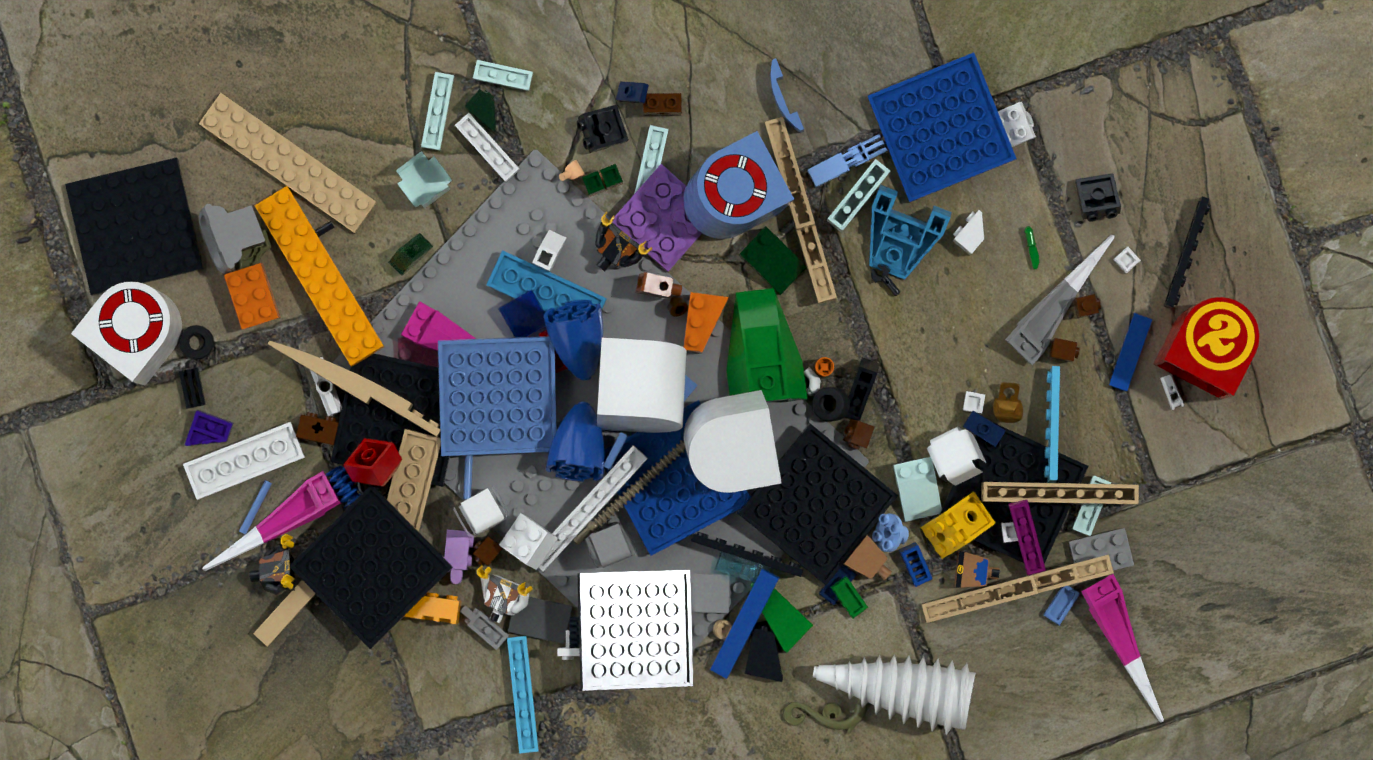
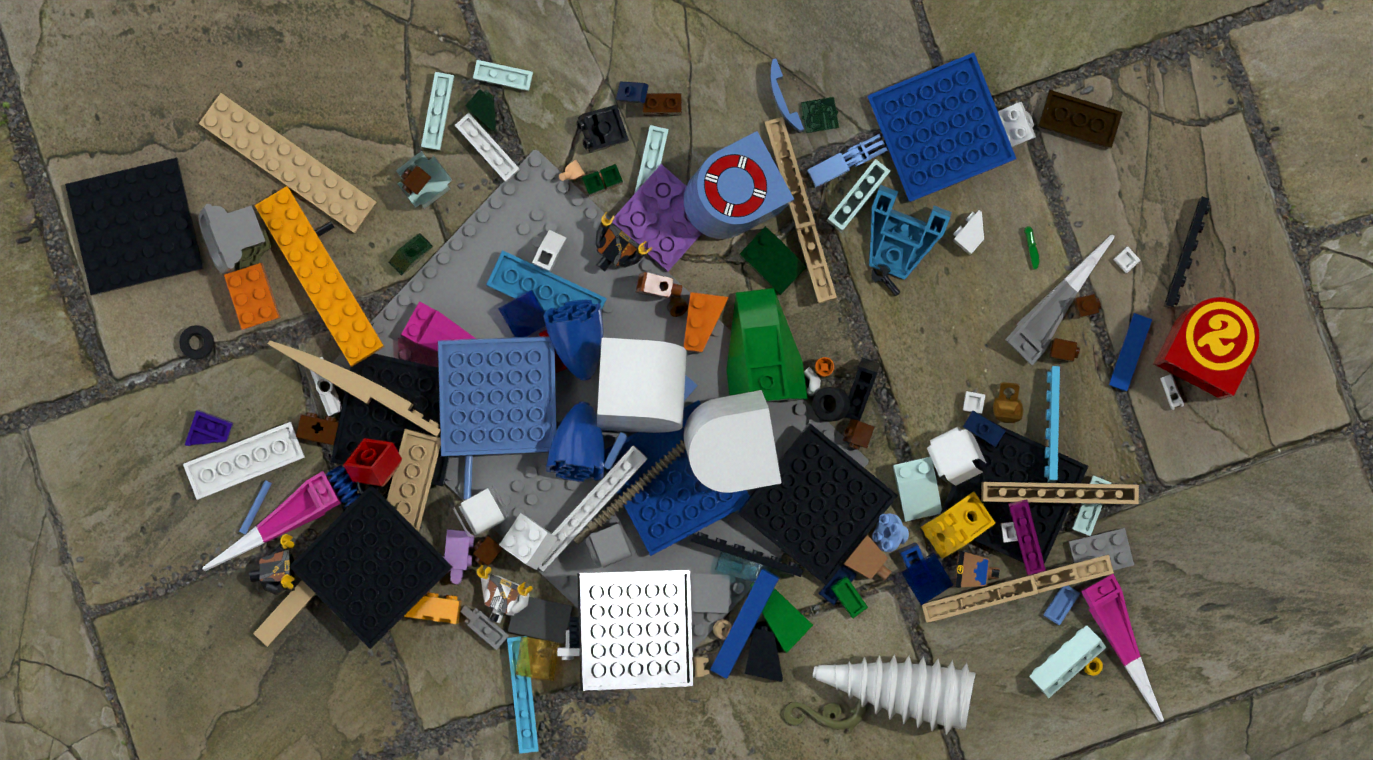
(132, 329): white brick -> none
(184, 387): black tile -> none
(414, 179): none -> reddish brown brick
(537, 658): none -> clear yellow plate
(698, 666): none -> tan tile
(820, 115): none -> clear green piece
(927, 578): none -> clear blue tile
(1067, 661): none -> light aqua brick
(1080, 119): none -> dark brown plate
(1097, 670): none -> yellow plate
(1098, 197): black plate -> none

